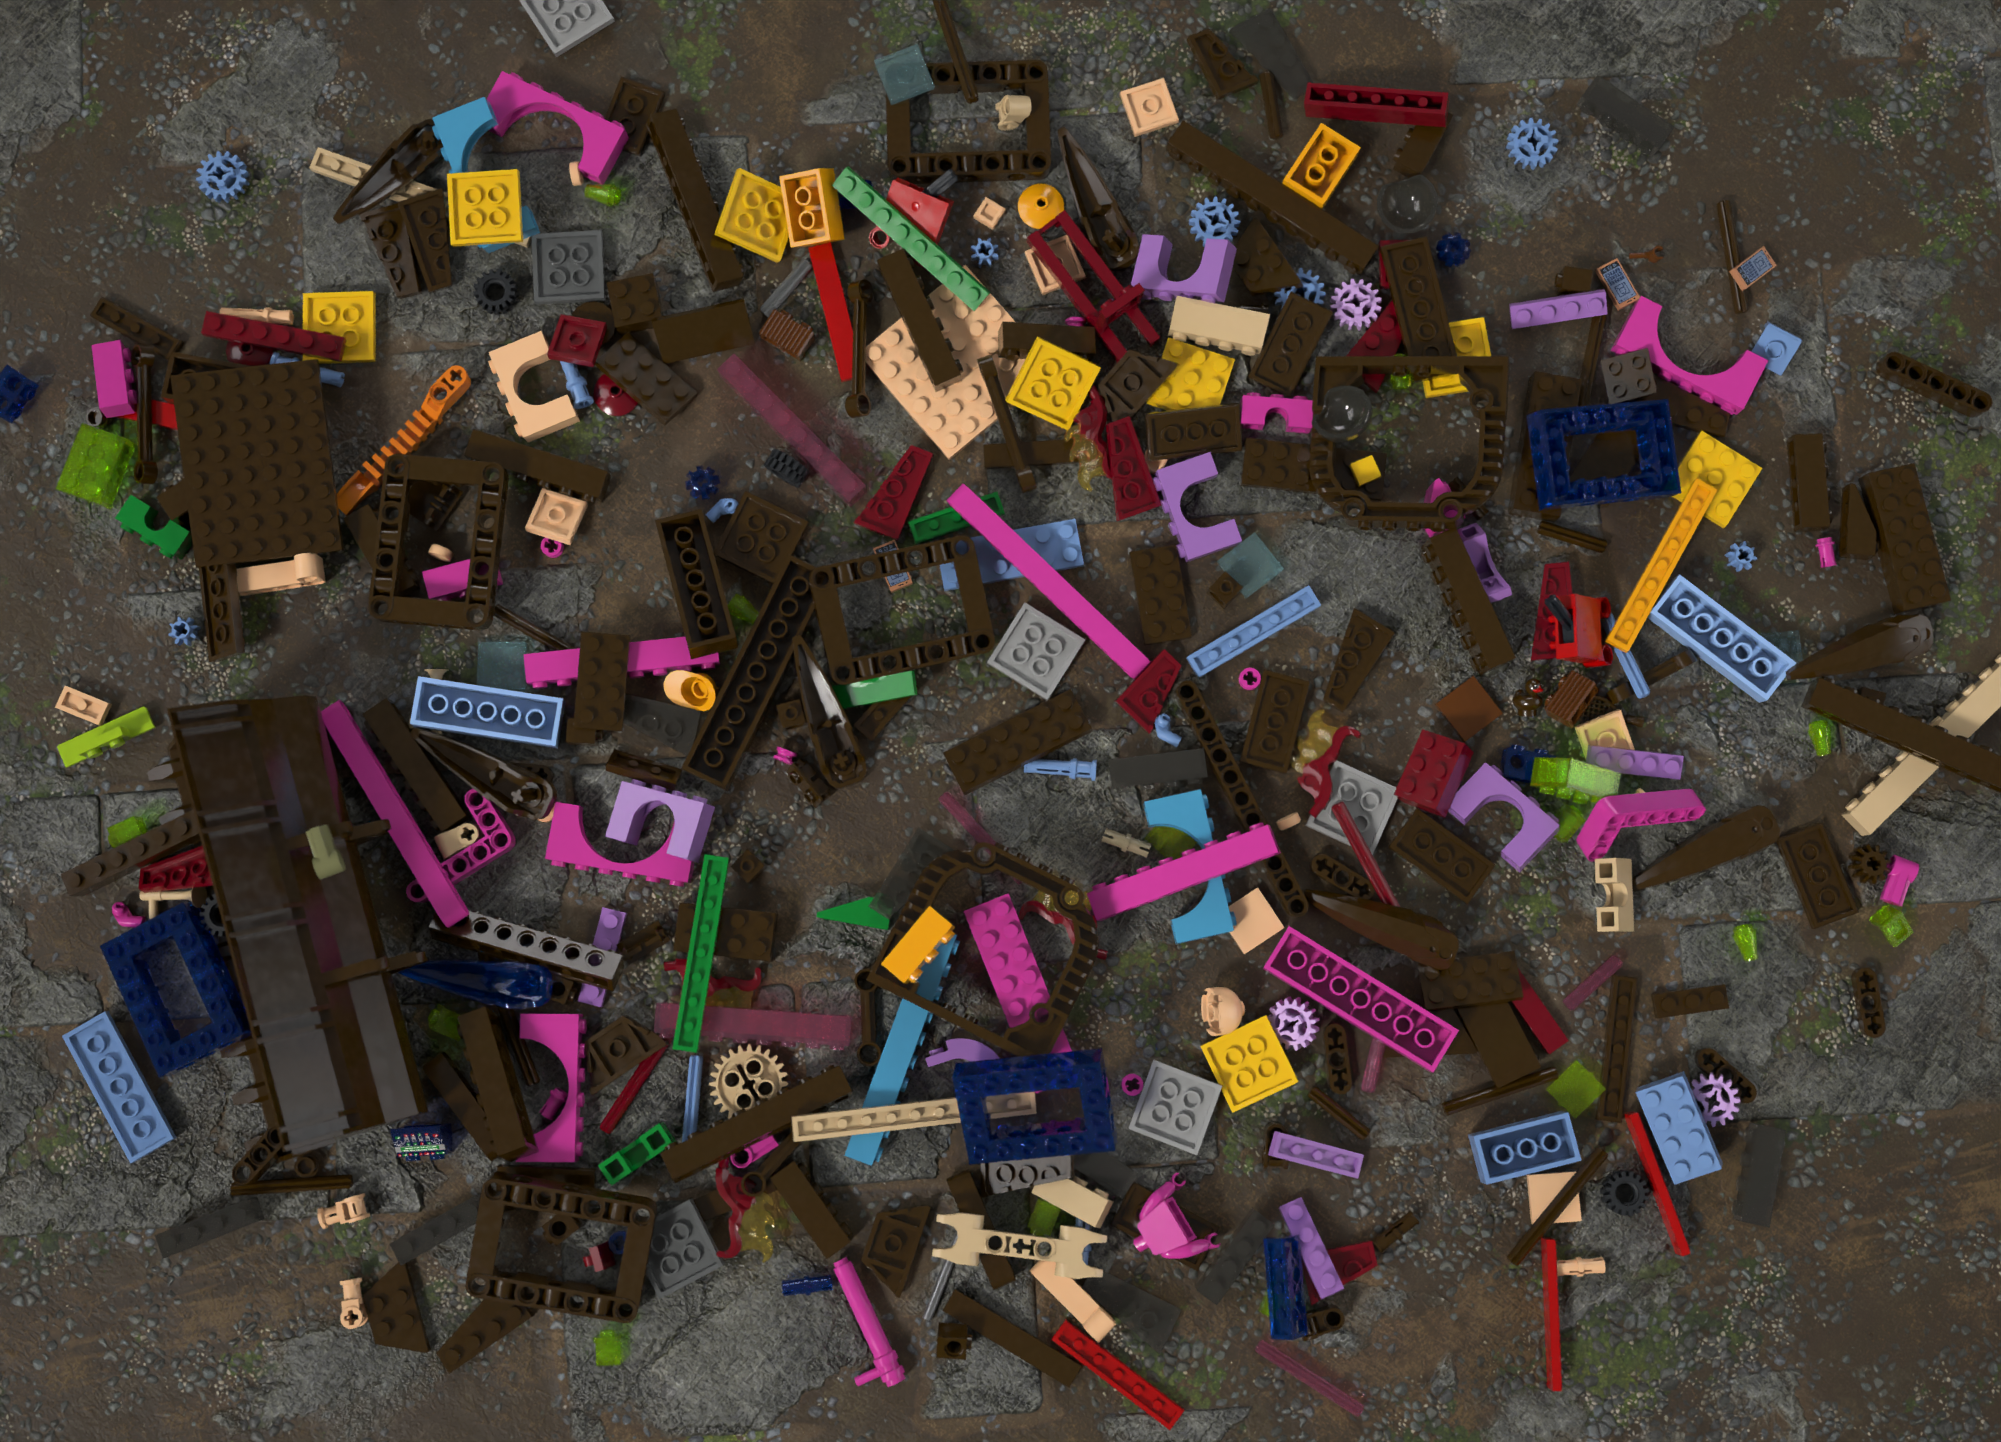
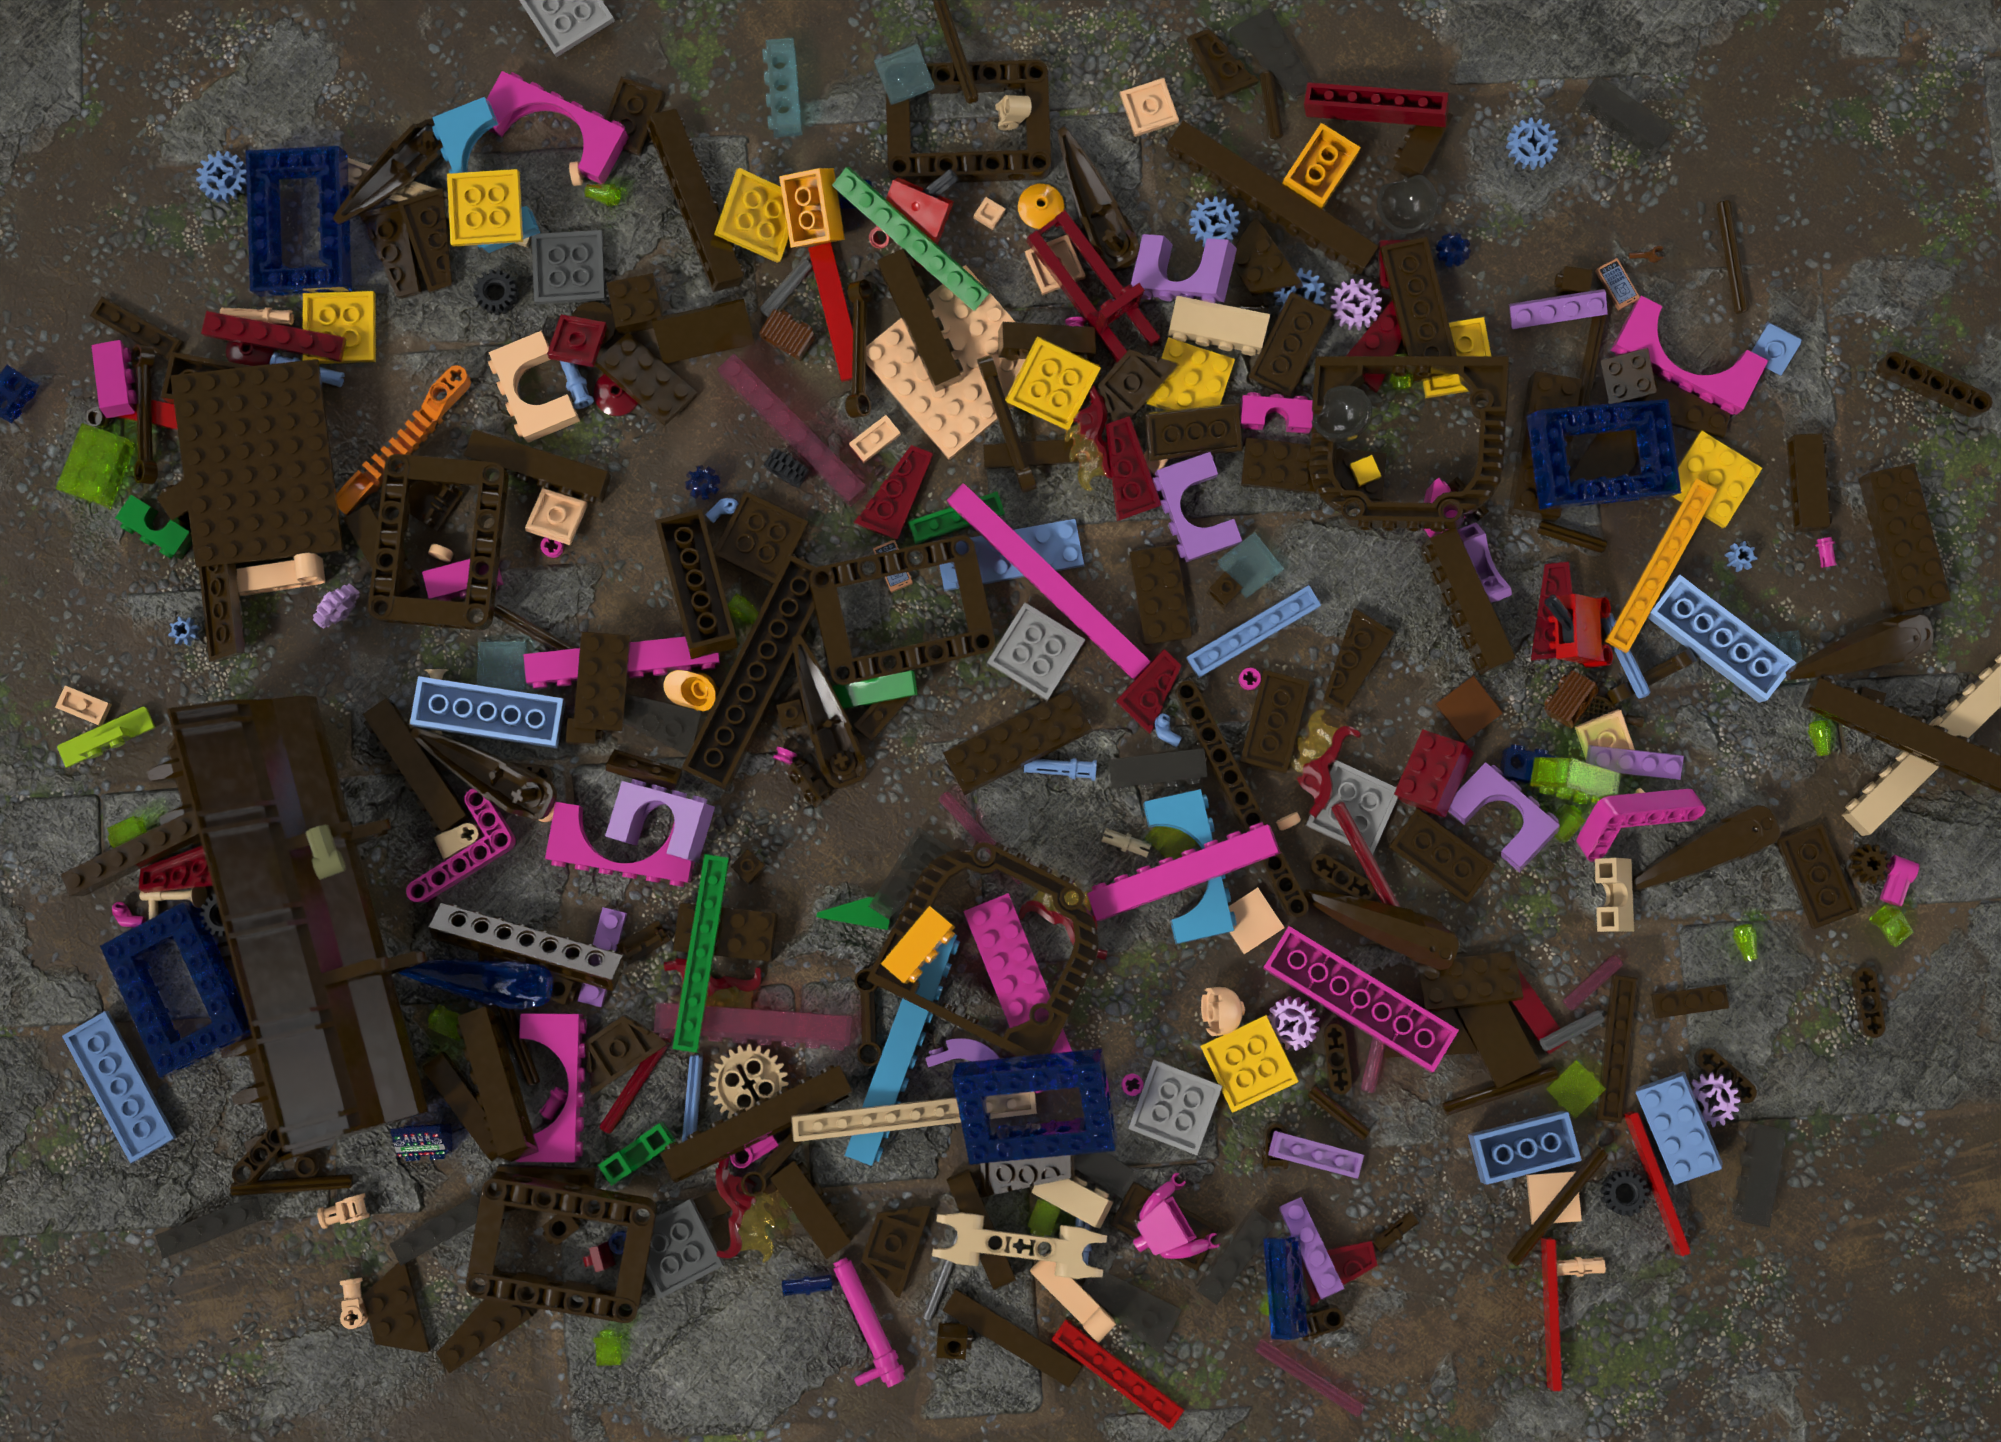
(263, 174): none -> clear blue brick
(336, 606): none -> lavender gear
(391, 806): dark pink beam -> none
(784, 52): none -> clear light blue brick
(874, 439): none -> light nougat plate
(980, 257): medium blue gear -> none
(1528, 701): dark brown animal -> none
(1571, 1030): none -> dark grey axle
(1752, 268): tile -> none
(1857, 531): dark brown slope -> none

